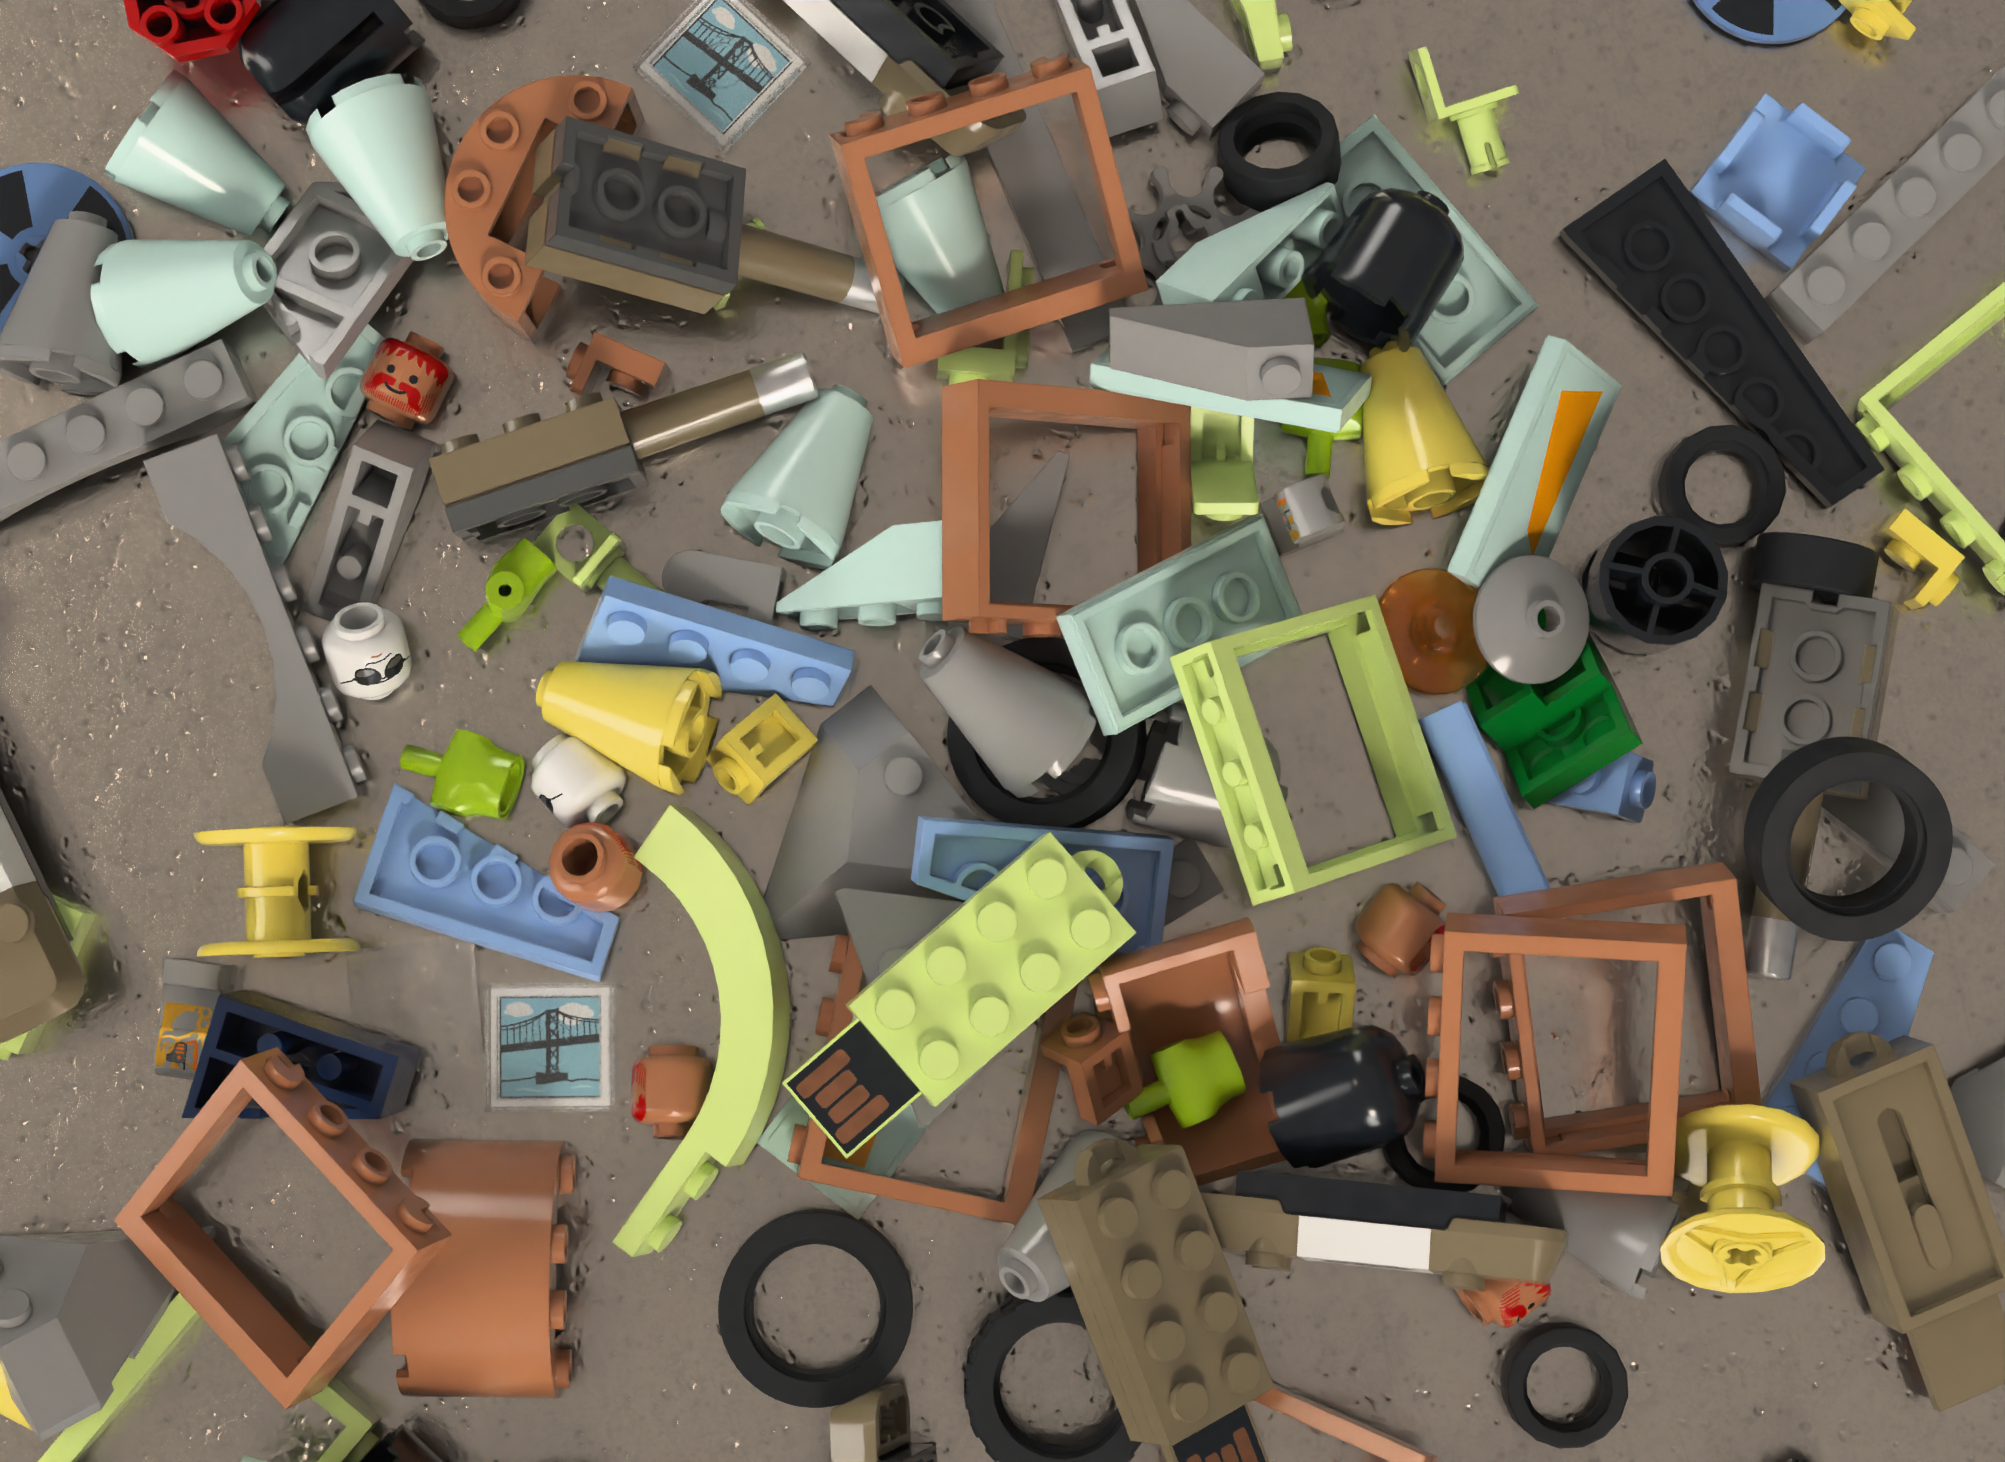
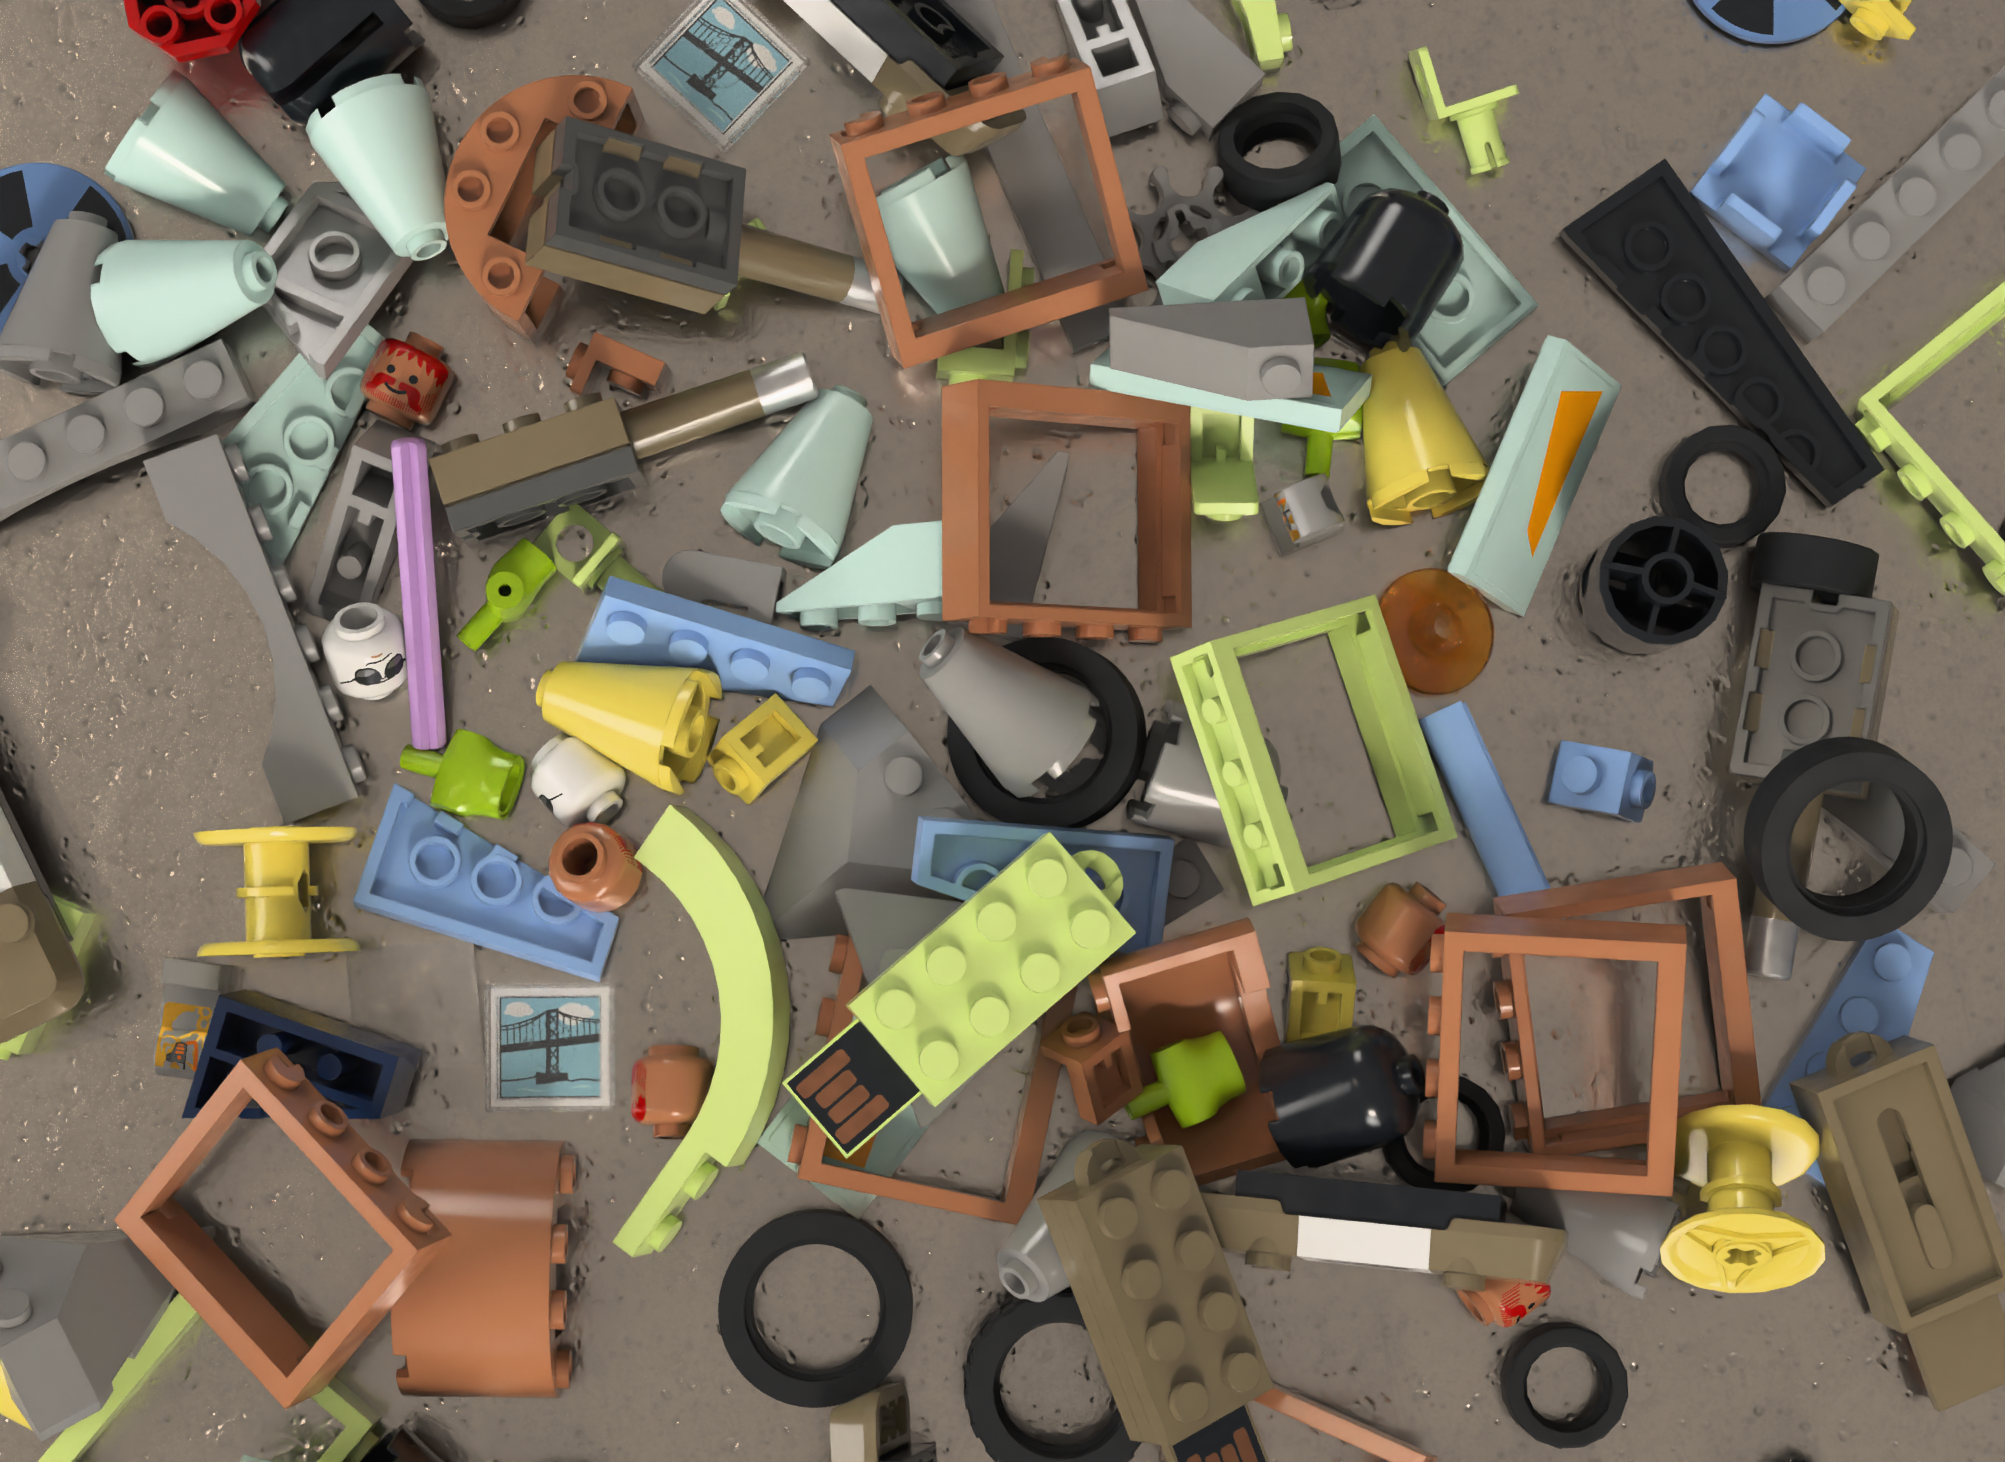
(418, 592): none -> lavender axle
(1194, 597): light aqua tile -> none
(1508, 622): light grey dish -> none
(1555, 728): green slope -> none
(1917, 546): light yellow bracket -> none

